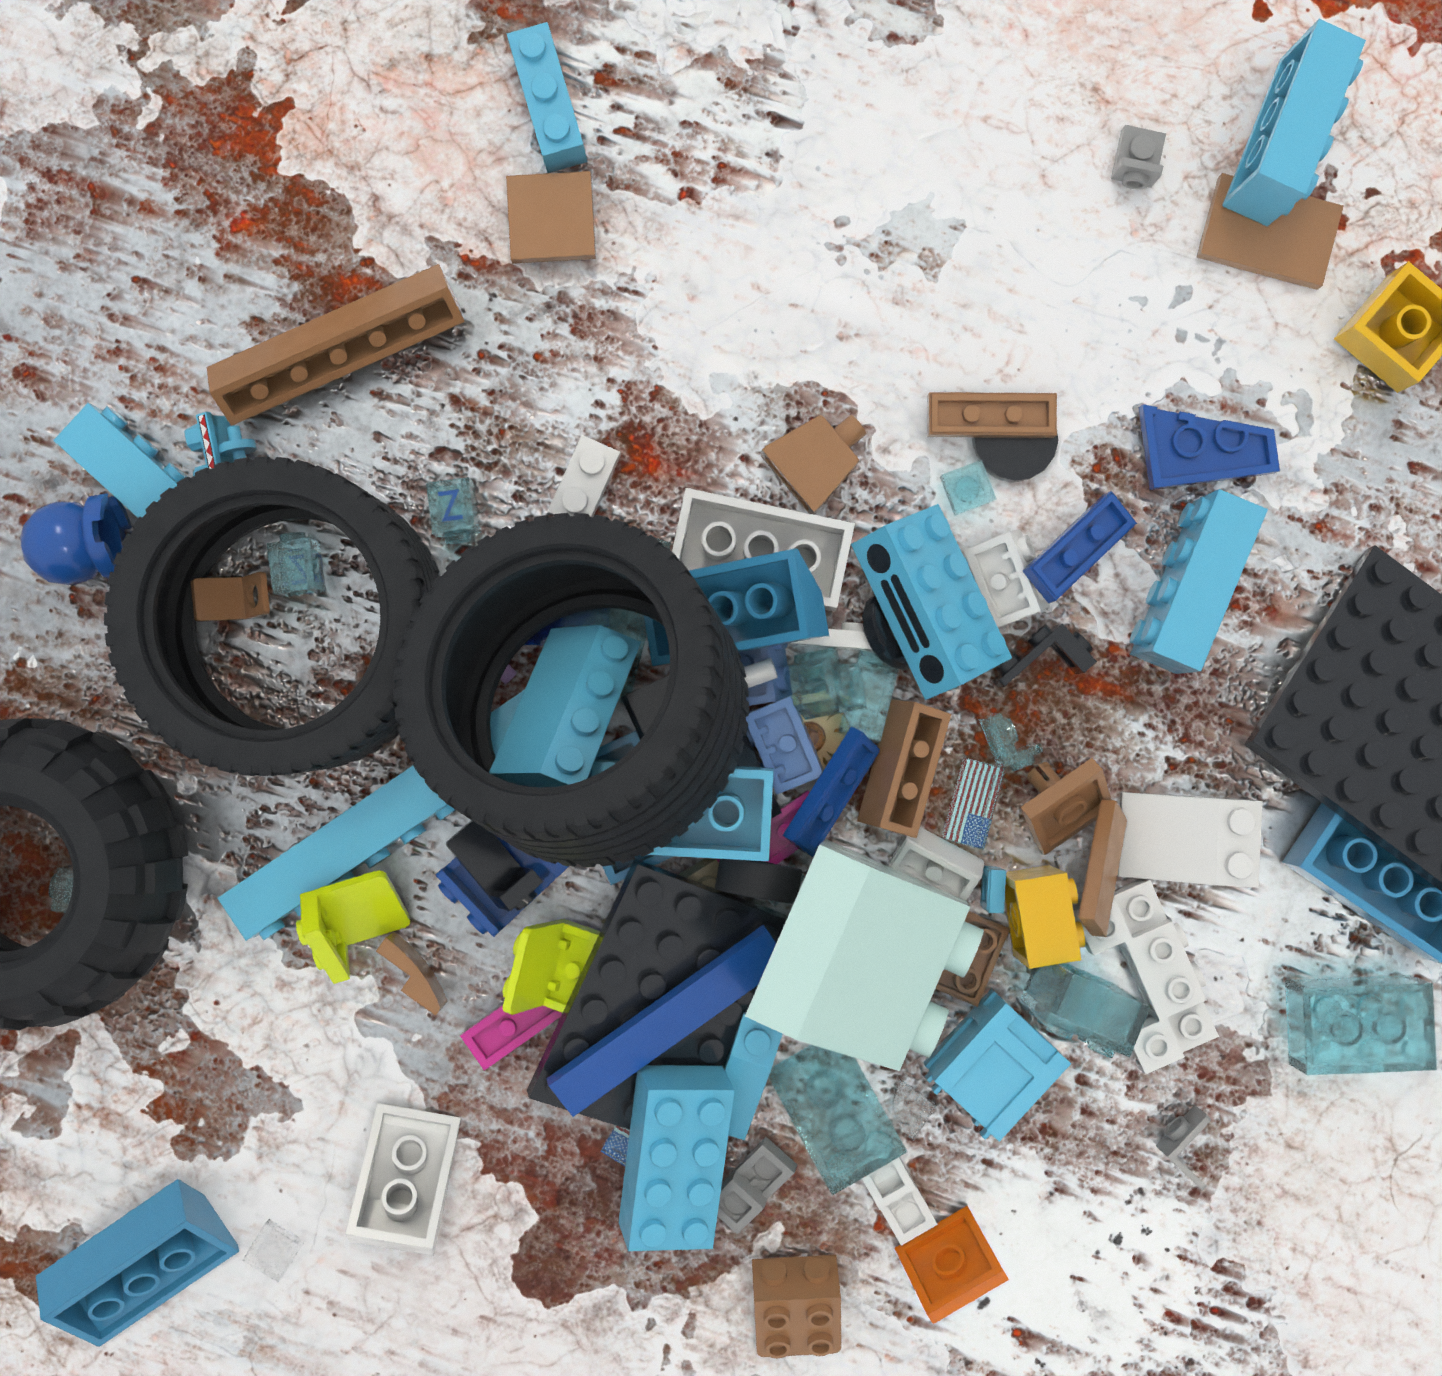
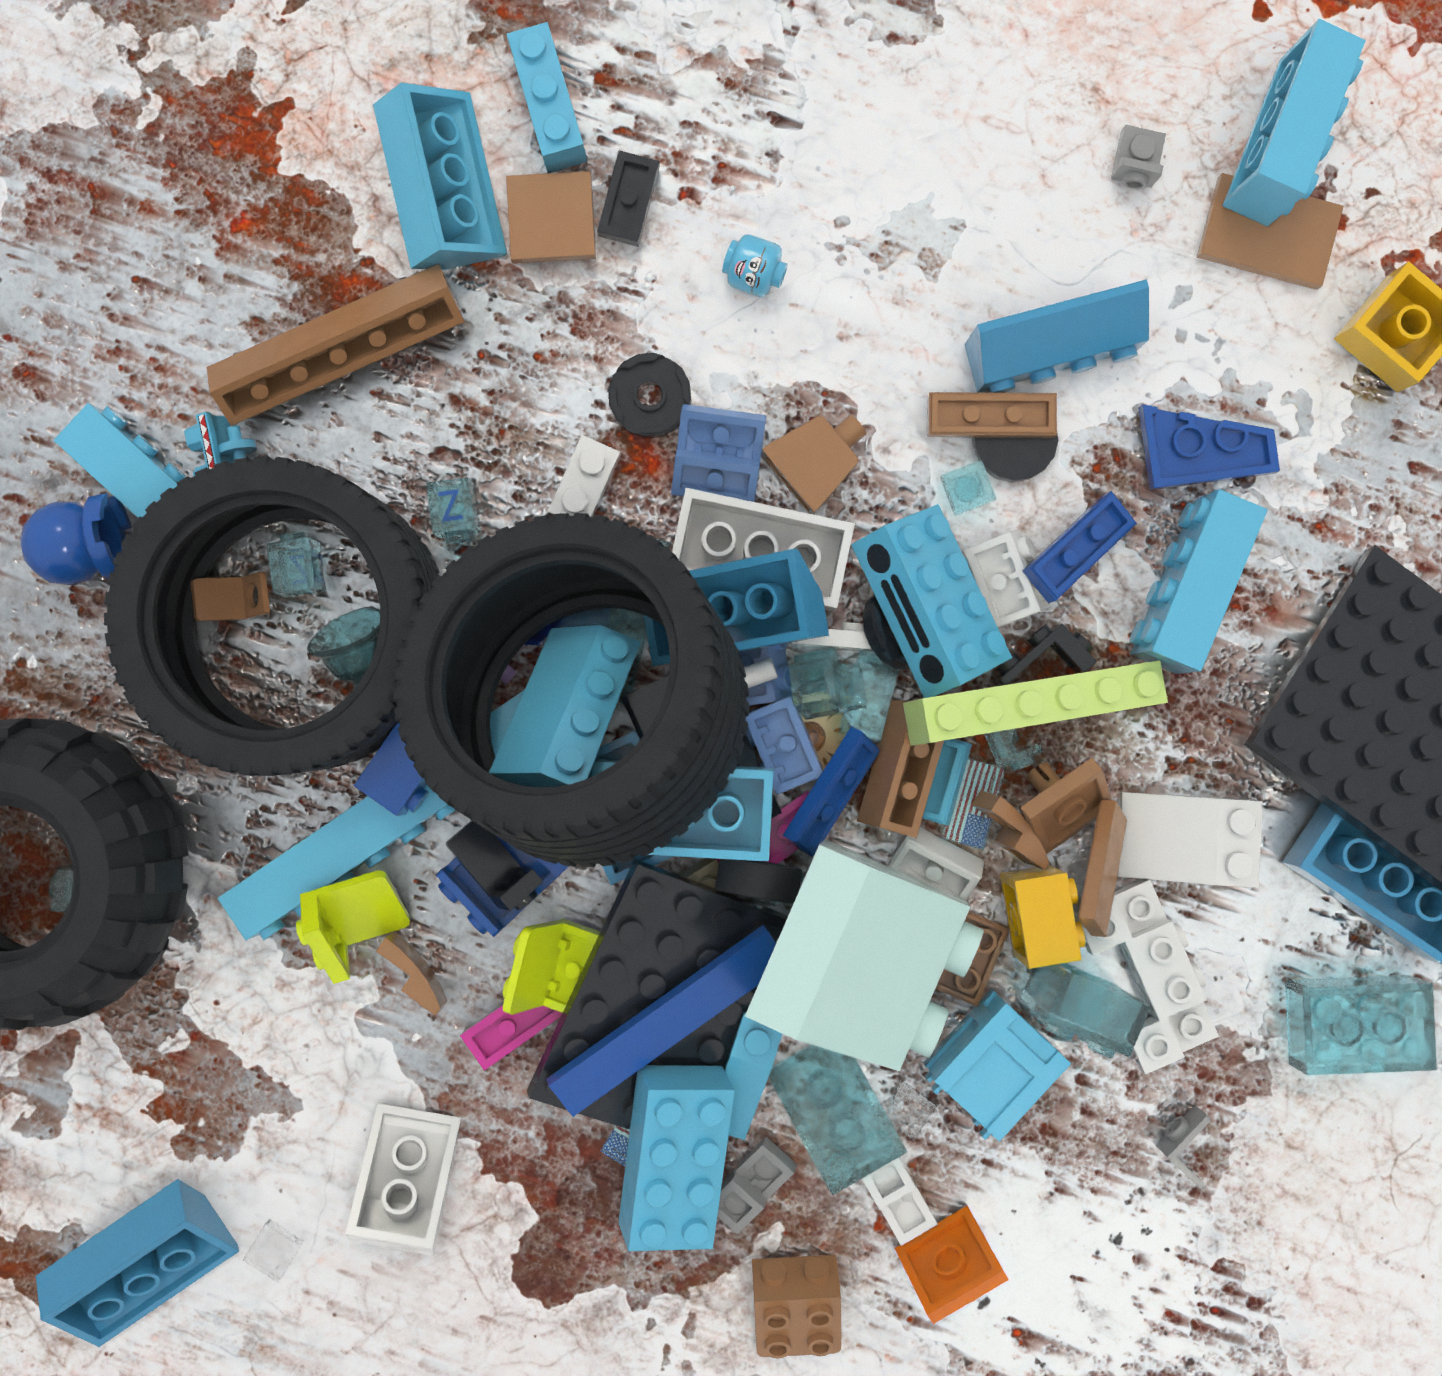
(348, 643): none -> clear light blue hat
(392, 778): none -> blue brick
(439, 176): none -> medium azure slope
(628, 198): none -> black plate
(642, 371): none -> black tile
(718, 452): none -> medium blue slope
(754, 265): none -> medium azure head
(947, 781): none -> medium azure tile
(993, 889): medium azure tile -> none
(1016, 833): none -> medium nougat slope
(1034, 702): none -> yellowish green brick
(1059, 338): none -> dark azure slope

